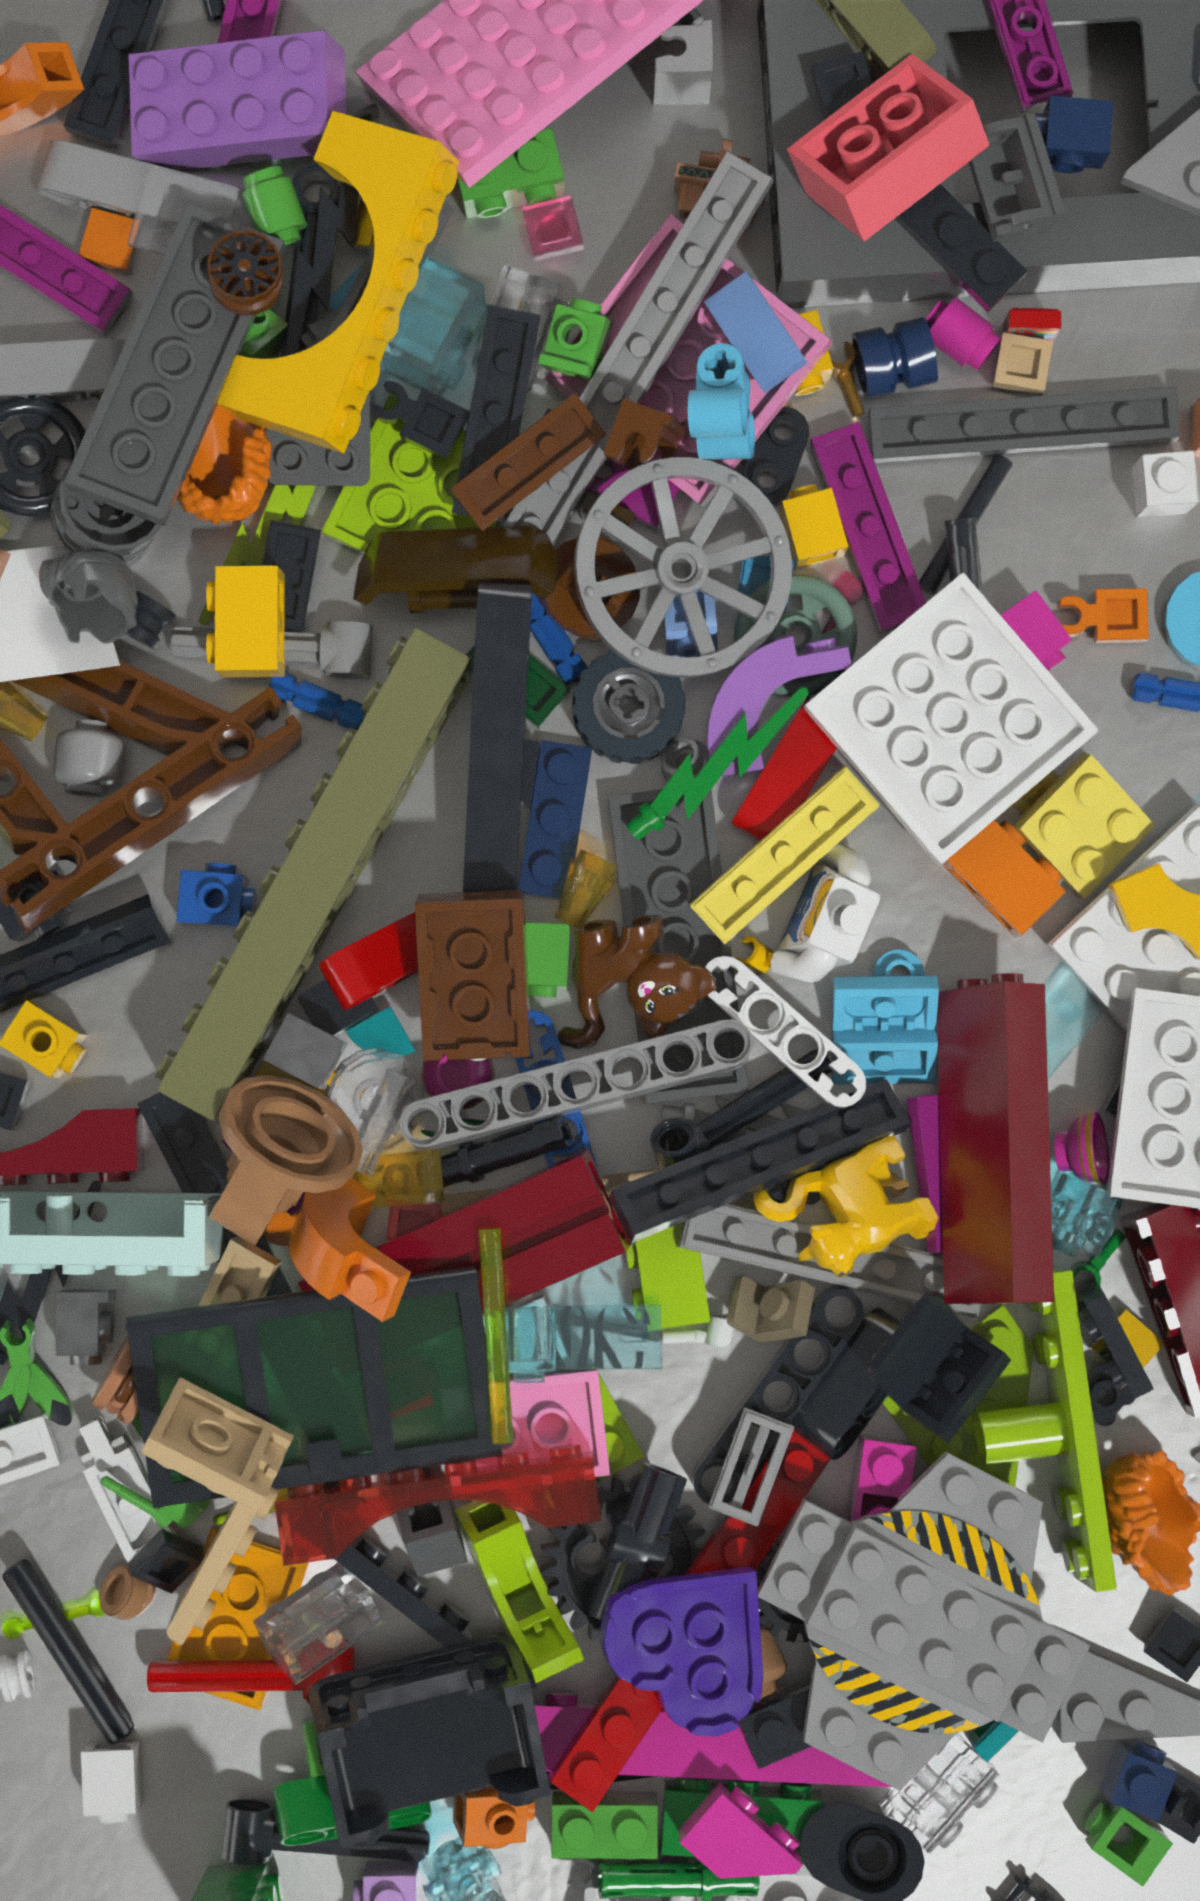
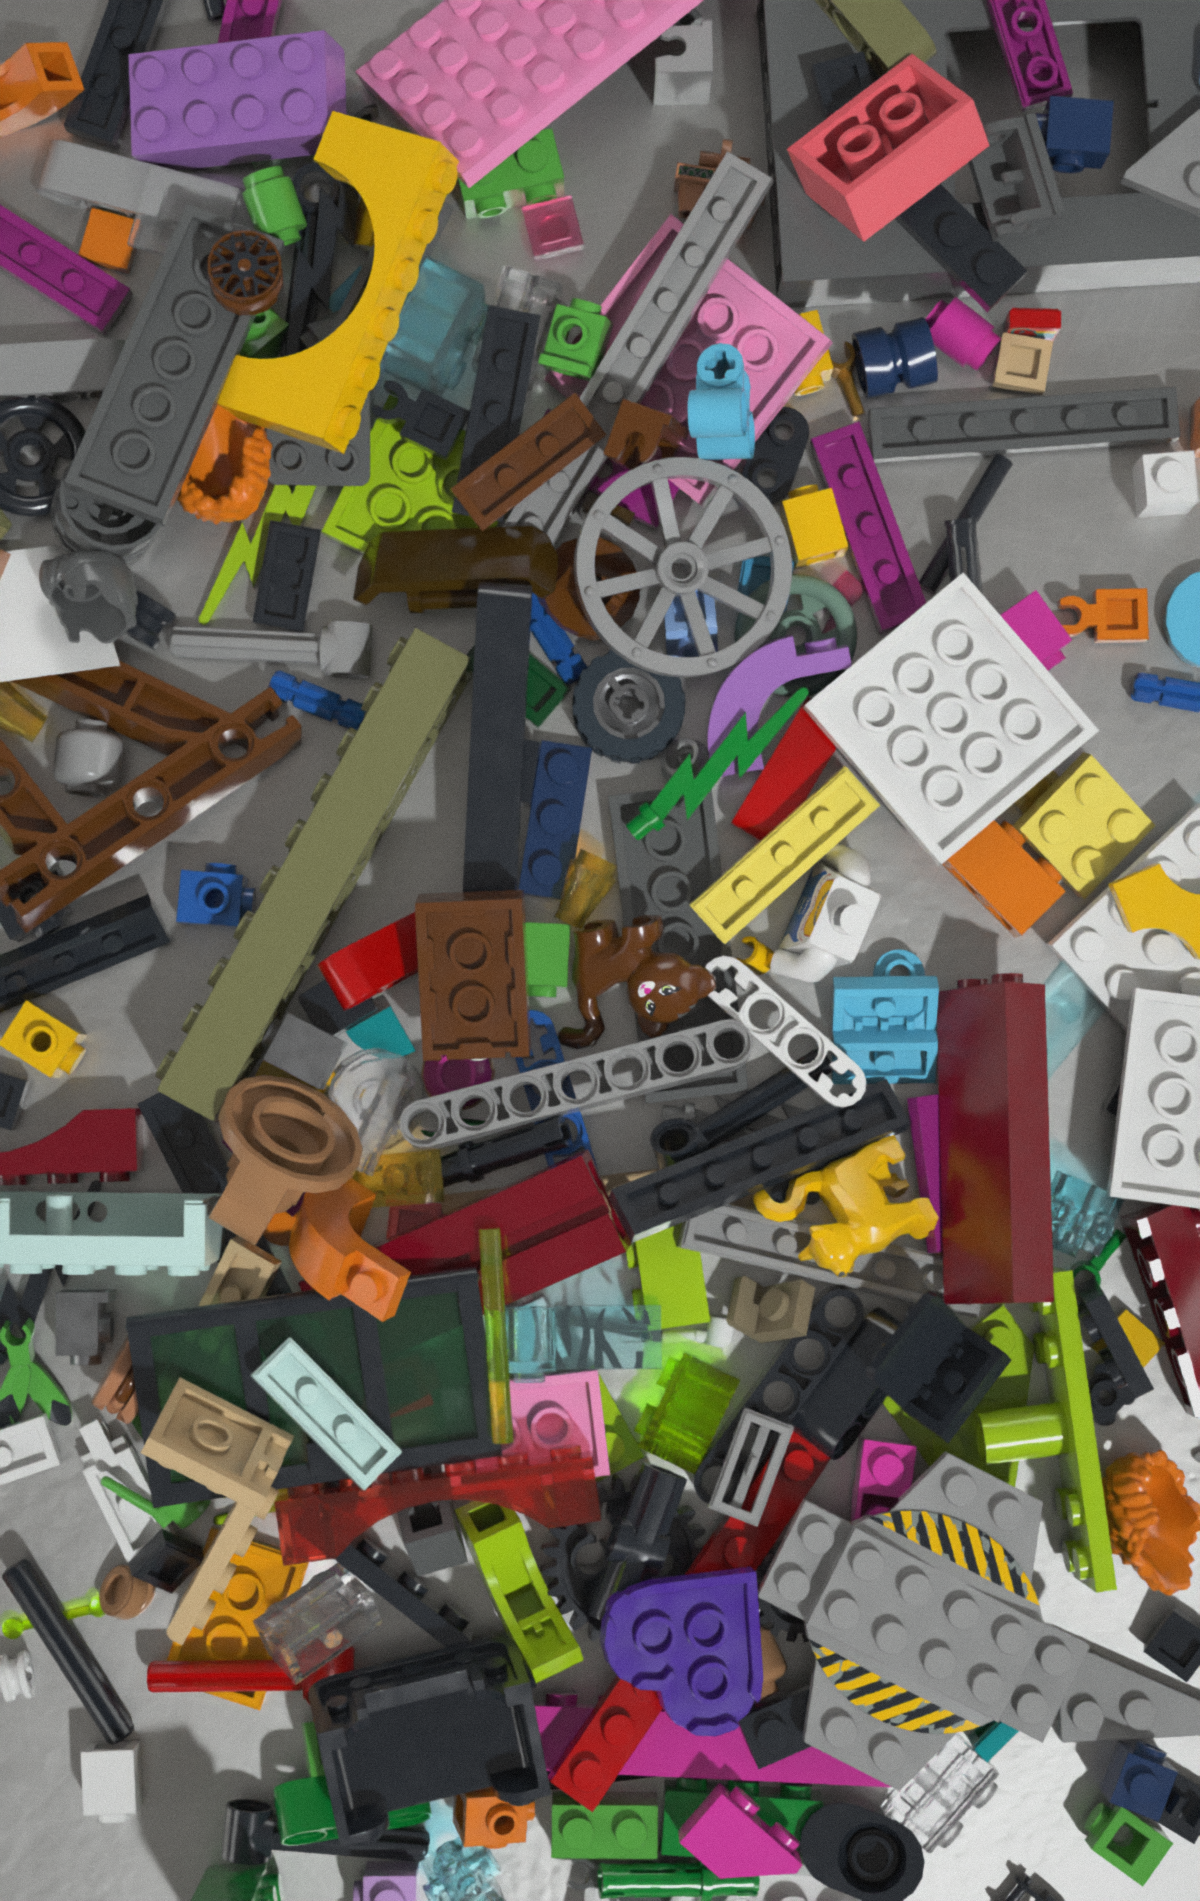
(247, 621): yellow brick -> none
(326, 1413): none -> light aqua tile
(686, 1411): none -> clear neon green brick
(755, 332): medium blue slope -> none
(1084, 1149): dark pink piece -> none

